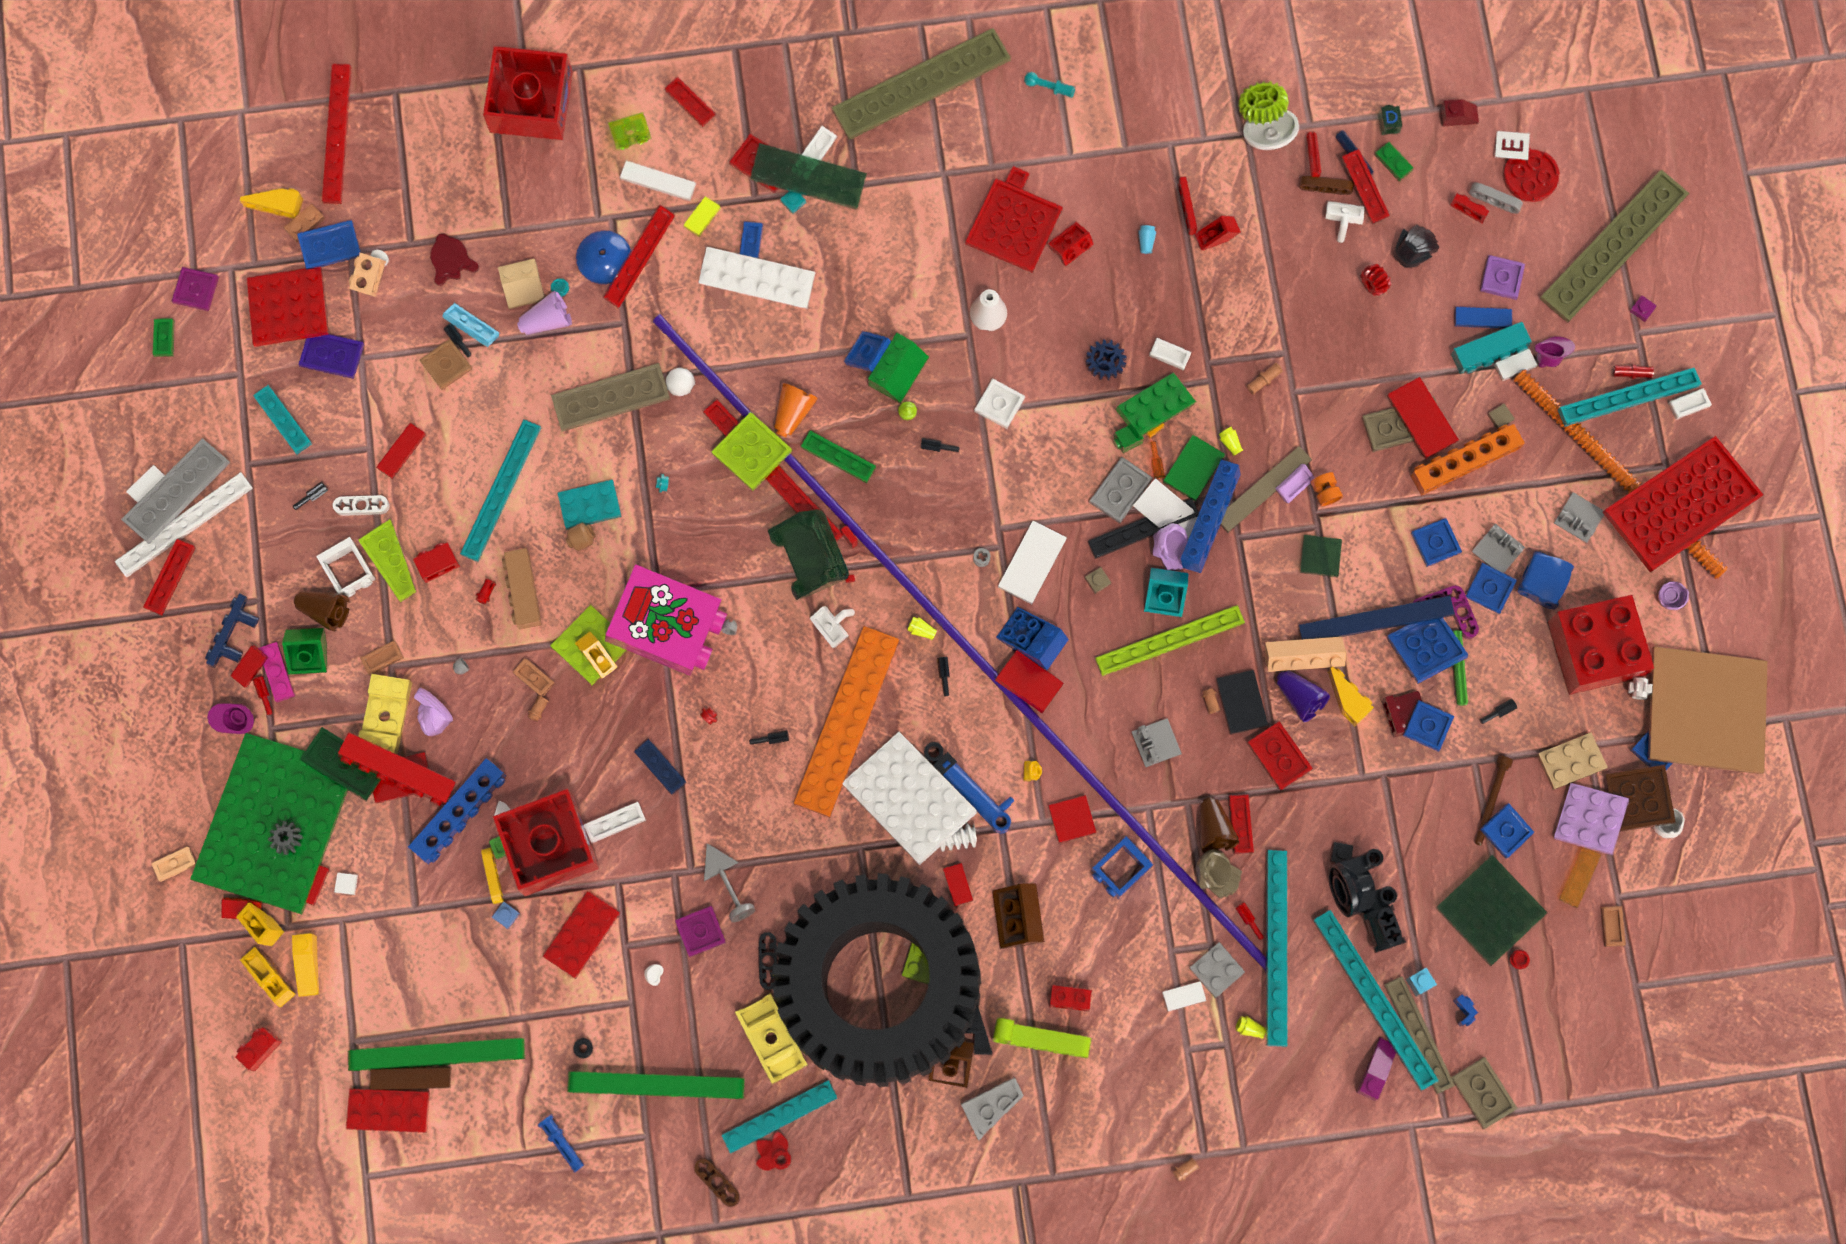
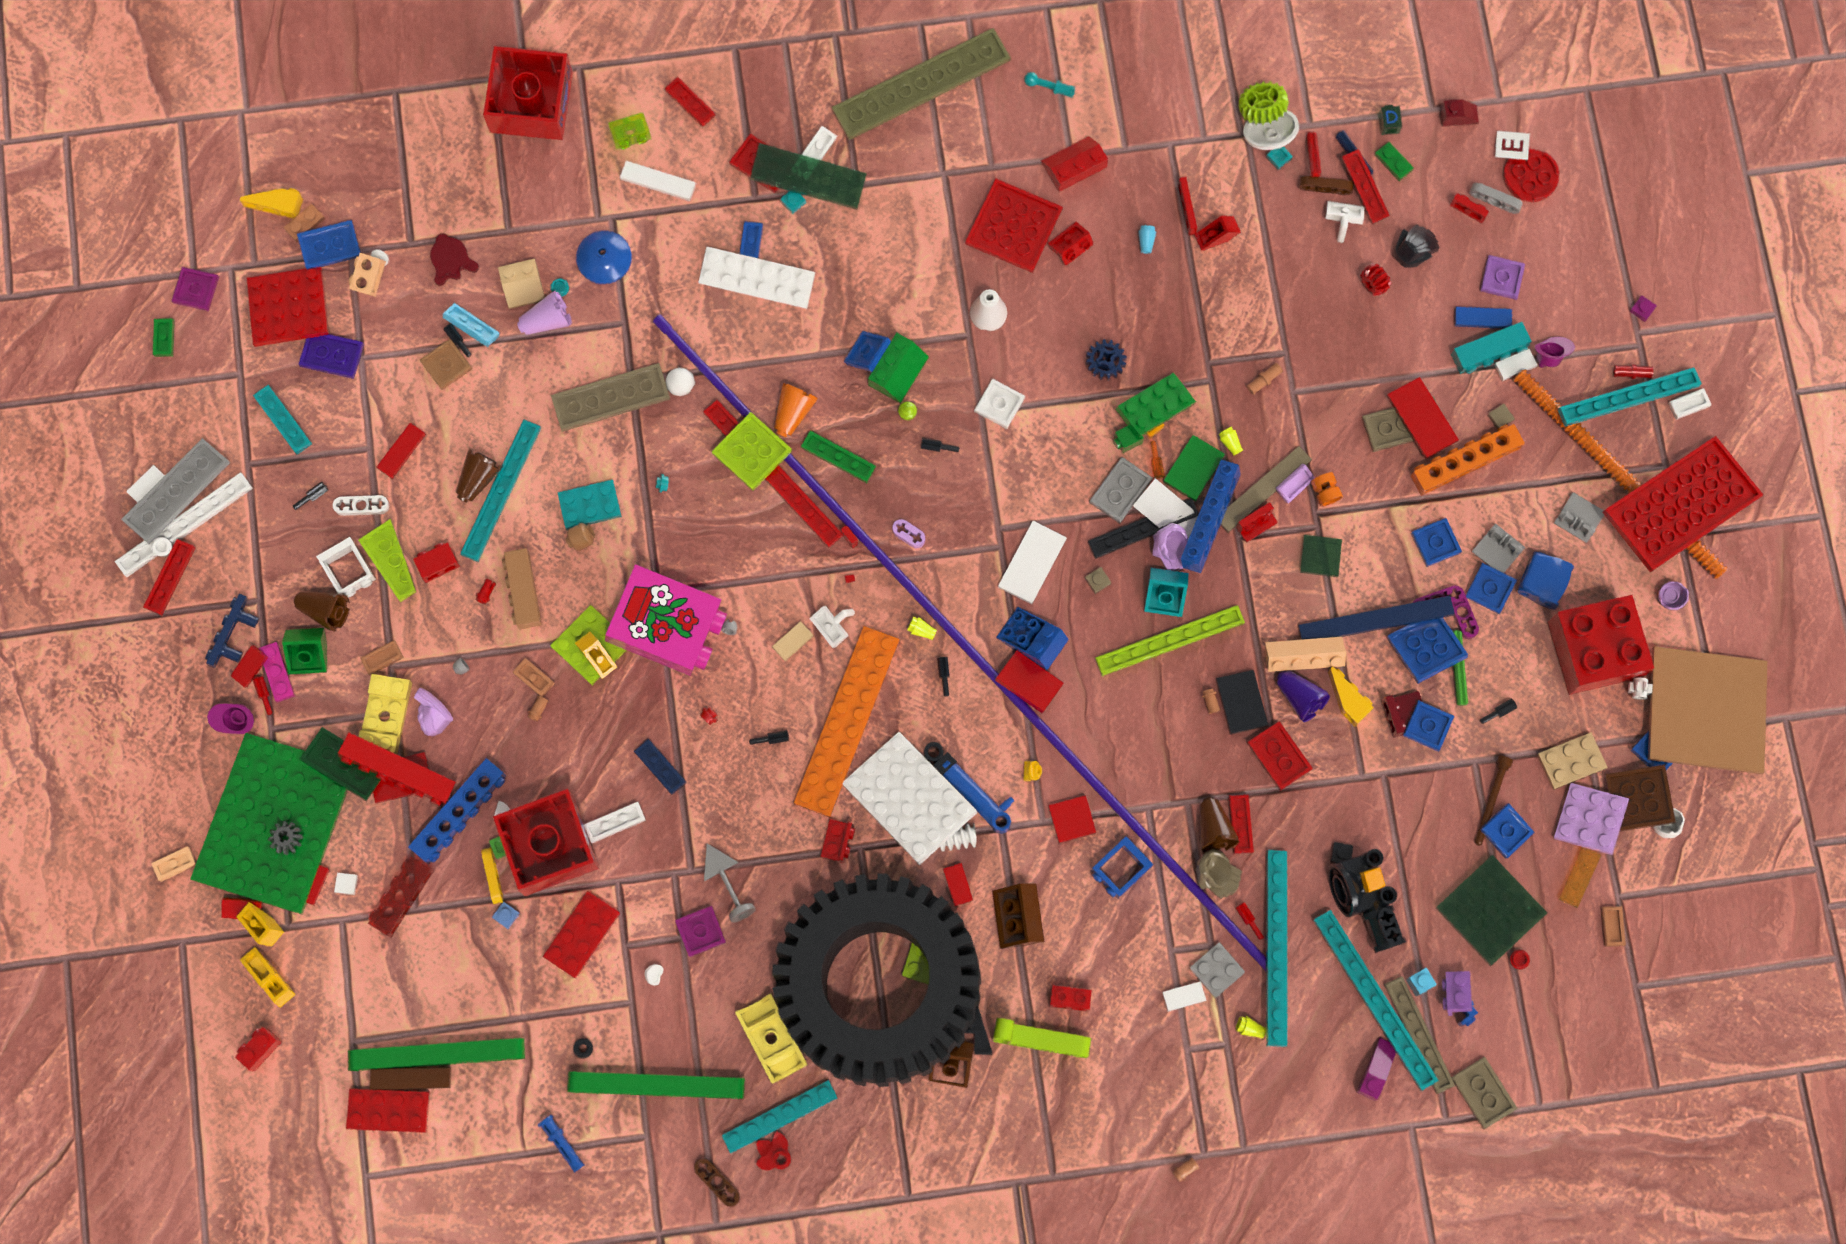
(161, 547): none -> white tile
(306, 964): yellow slope -> none
(336, 134): red plate -> none
(400, 908): none -> clear red brick
(475, 475): none -> reddish brown cone
(638, 256): red tile -> none
(702, 216): neon yellow tile -> none
(762, 946): black beam -> none
(792, 641): none -> tan tile
(810, 551): clear green windscreen -> none
(837, 840): none -> red bracket
(912, 530): none -> lavender beam
(979, 562): light grey bush -> none
(988, 1107): light grey wing -> none
(1017, 177): red plate -> none
(1075, 163): none -> red slope
(1156, 742): light grey hinge -> none
(1170, 354): white tile -> none
(1257, 523): none -> red bracket
(1279, 157): none -> teal plate
(1372, 879): none -> light orange tile
(1458, 992): none -> medium lavender bracket
(1614, 246): olive plate -> none

